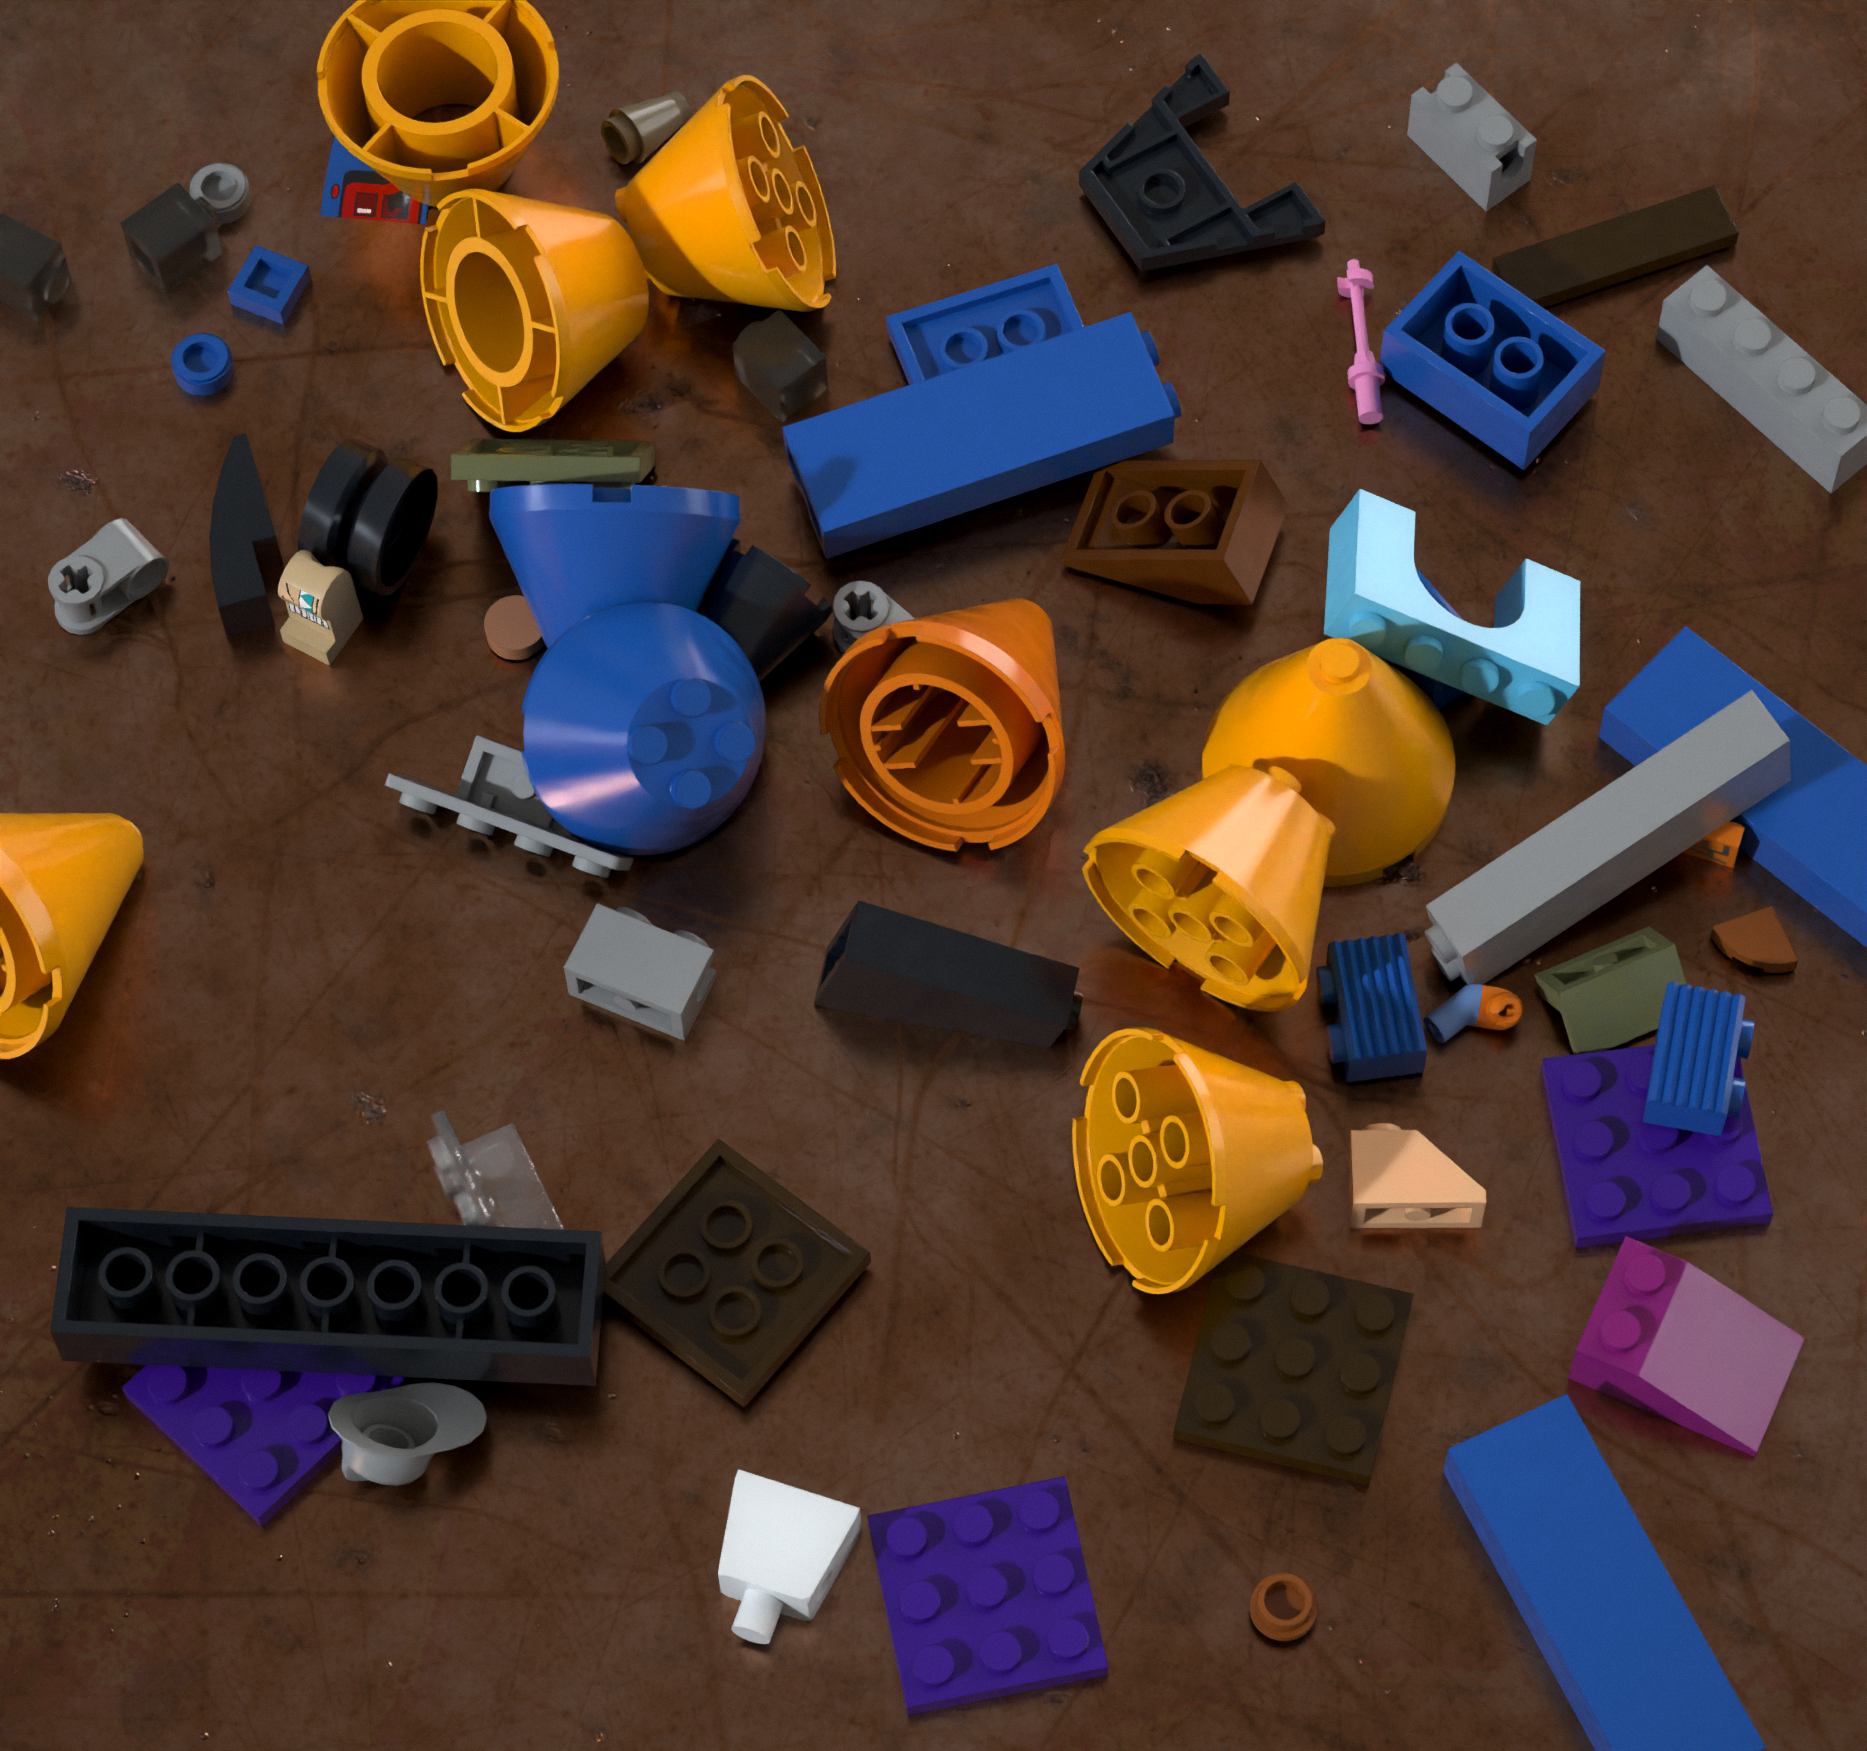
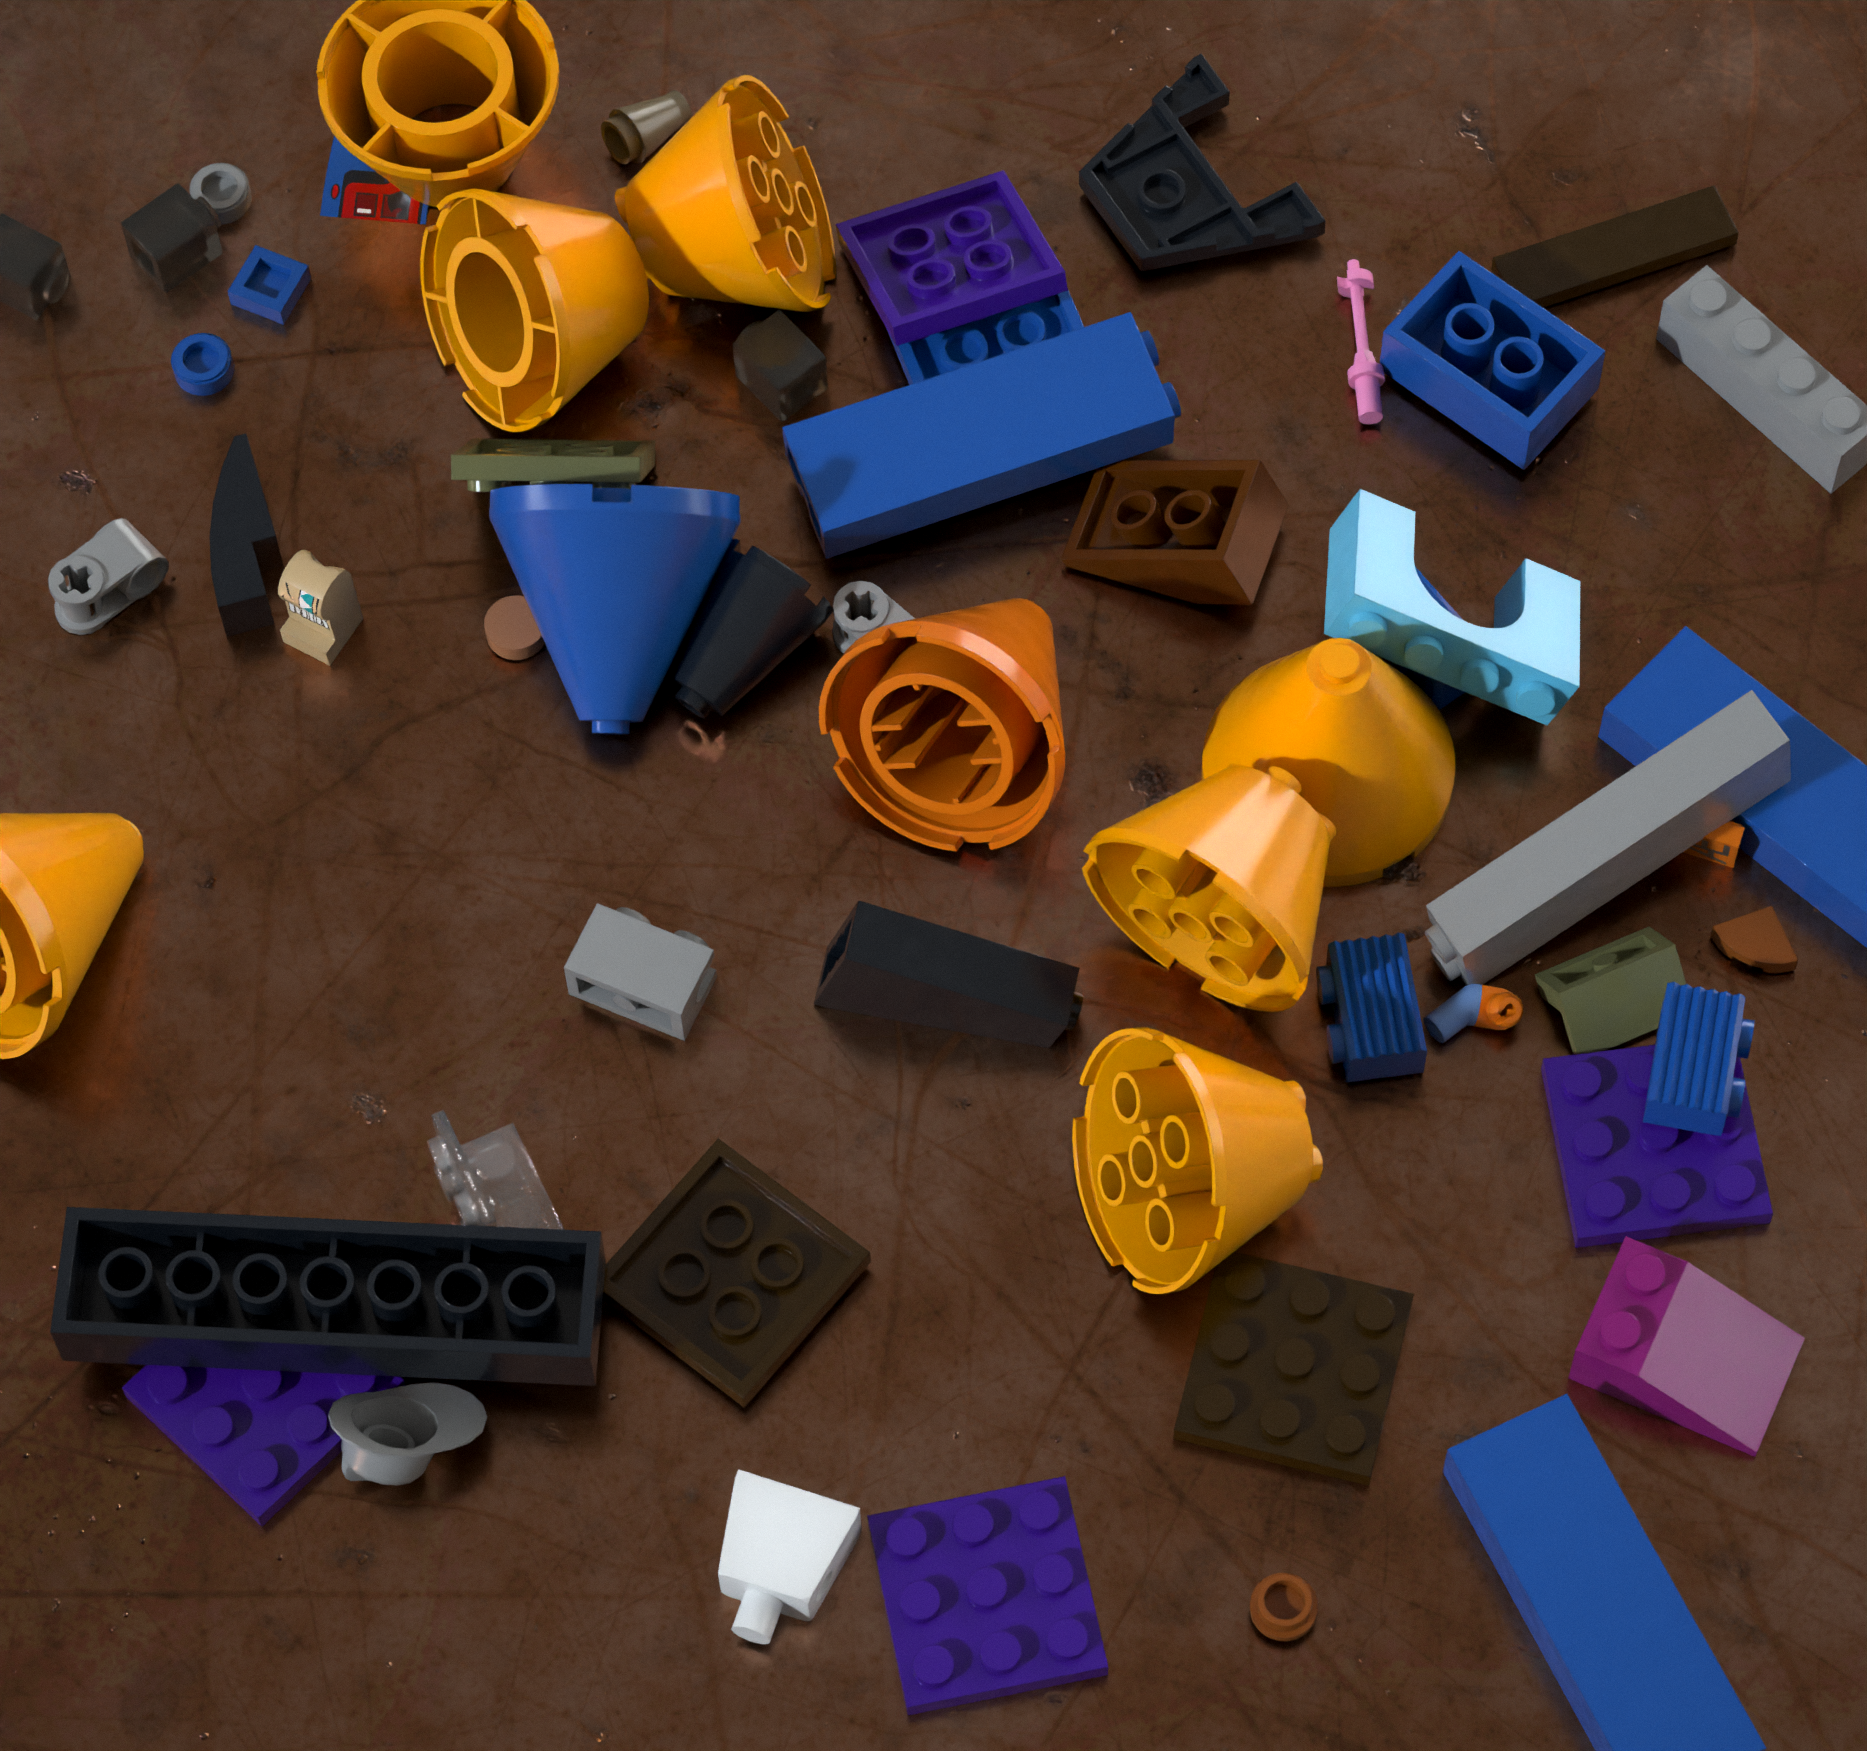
(369, 515): black wheel -> none
(500, 795): light grey bracket -> none
(643, 728): blue cone -> none
(951, 258): none -> dark purple plate
(1408, 1183): light nougat slope -> none
(1472, 138): light grey brick -> none

